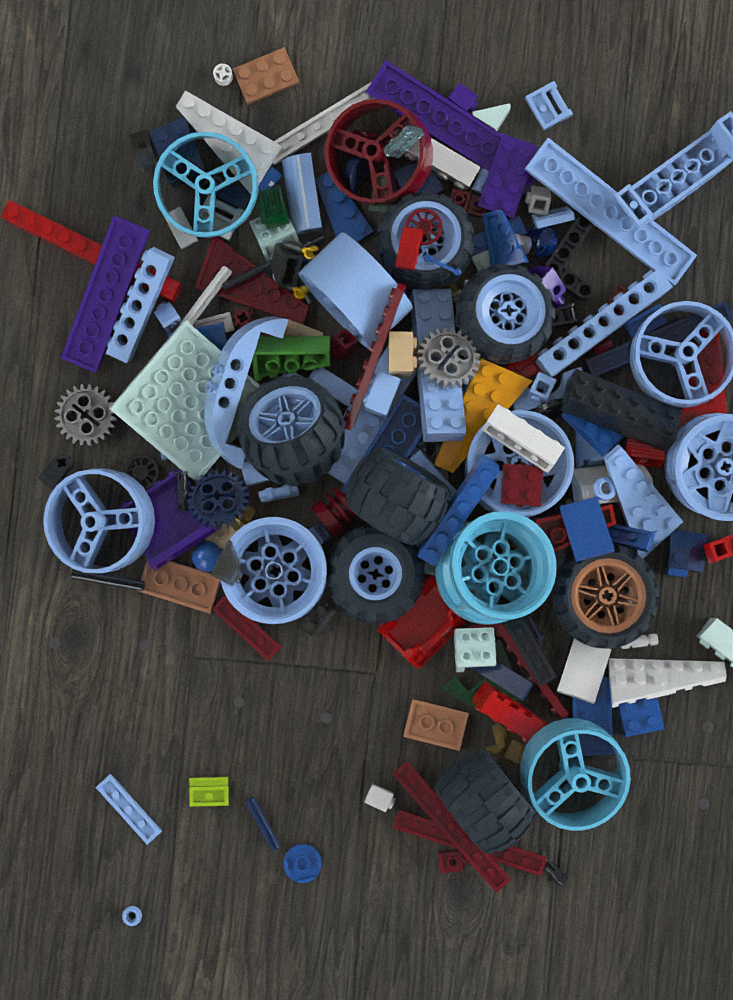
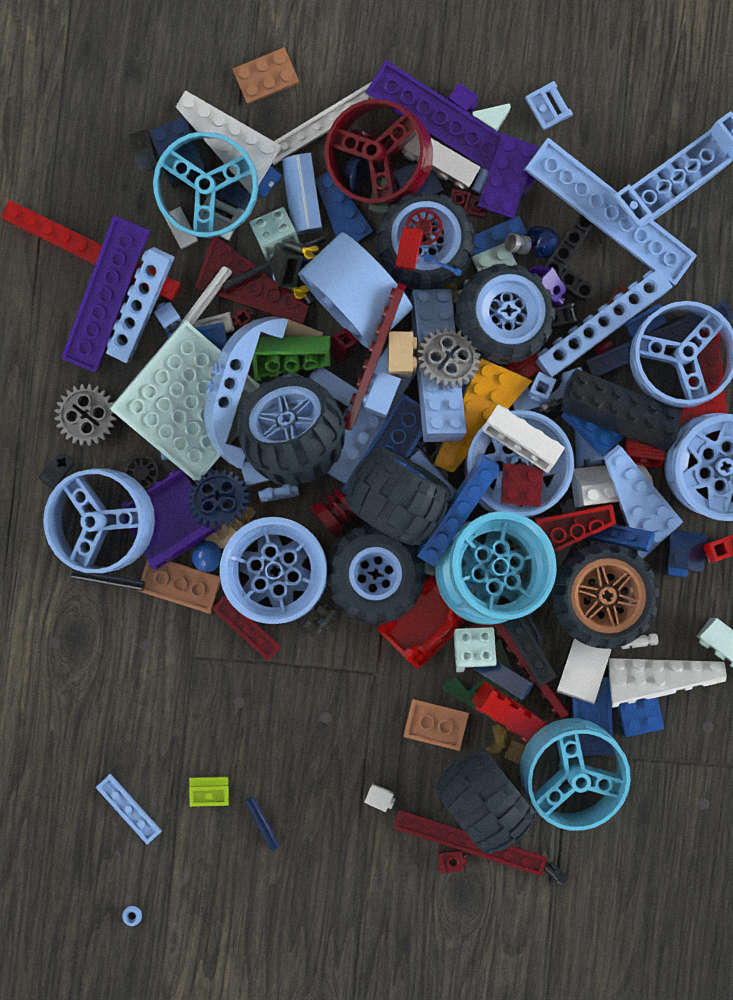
(182, 490): black pin -> none
(221, 71): white wheel -> none
(228, 565): clear smoke slope -> none
(273, 207): dark green brick -> none
(302, 863): blue tile -> none
(320, 533): medium blue tile -> none
(403, 141): clear light blue plate -> none
(445, 821): dark red plate -> none
(501, 240): blue wing -> none
(538, 200): light grey brick -> none
(553, 217): light blue plate -> none
(586, 529): blue tile -> none
(597, 488): light blue piece -> none

